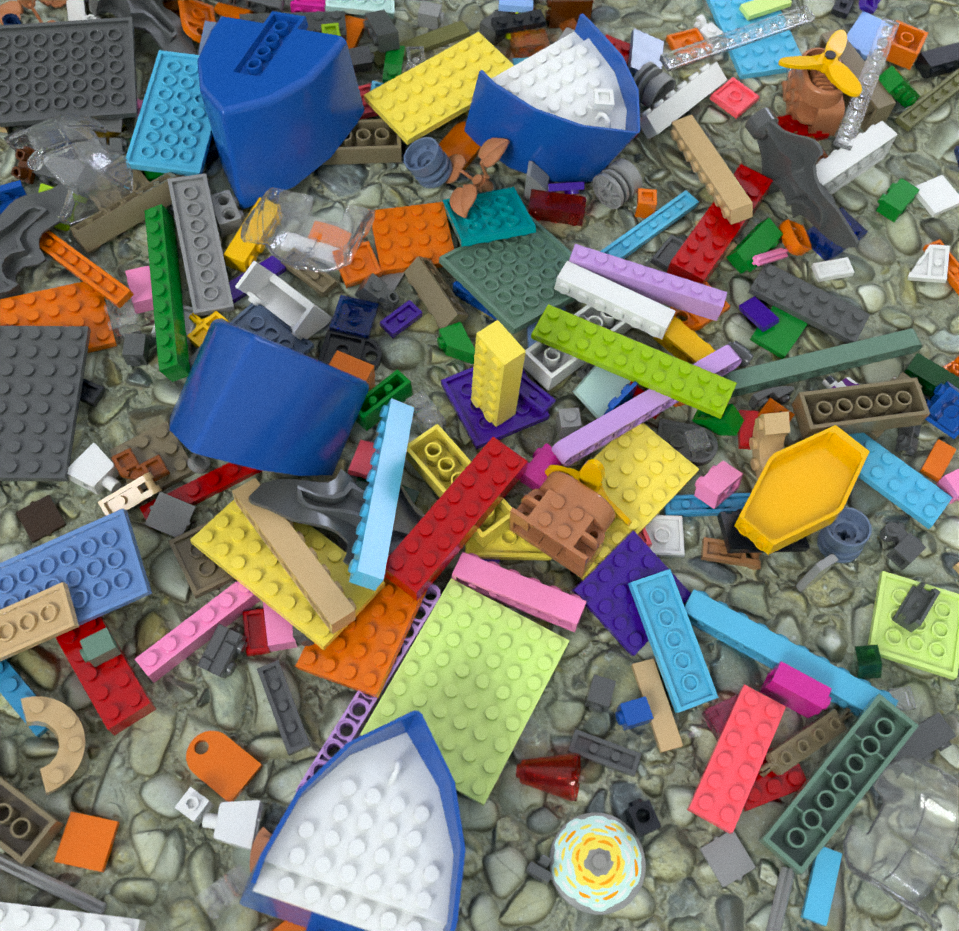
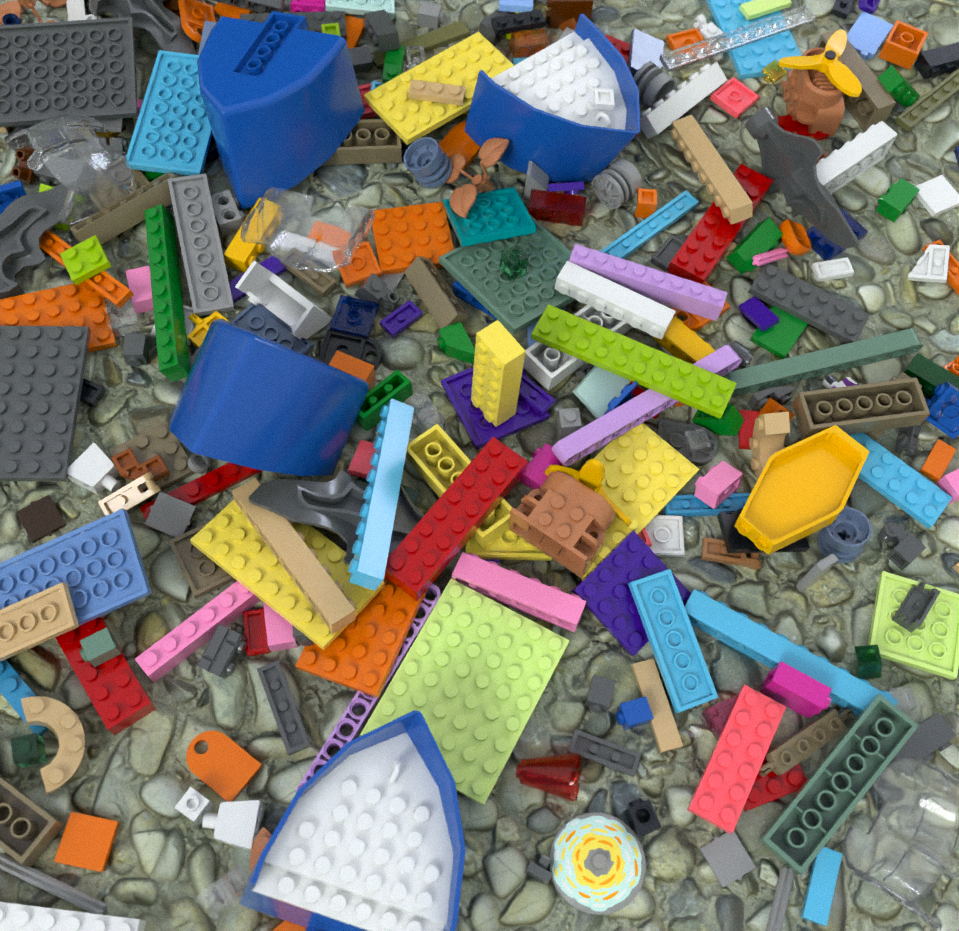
(28, 750): none -> clear green brick
(85, 260): none -> lime plate
(436, 92): none -> tan plate
(513, 262): none -> clear green brick
(773, 72): none -> clear yellow tile
(868, 79): clear plate -> none

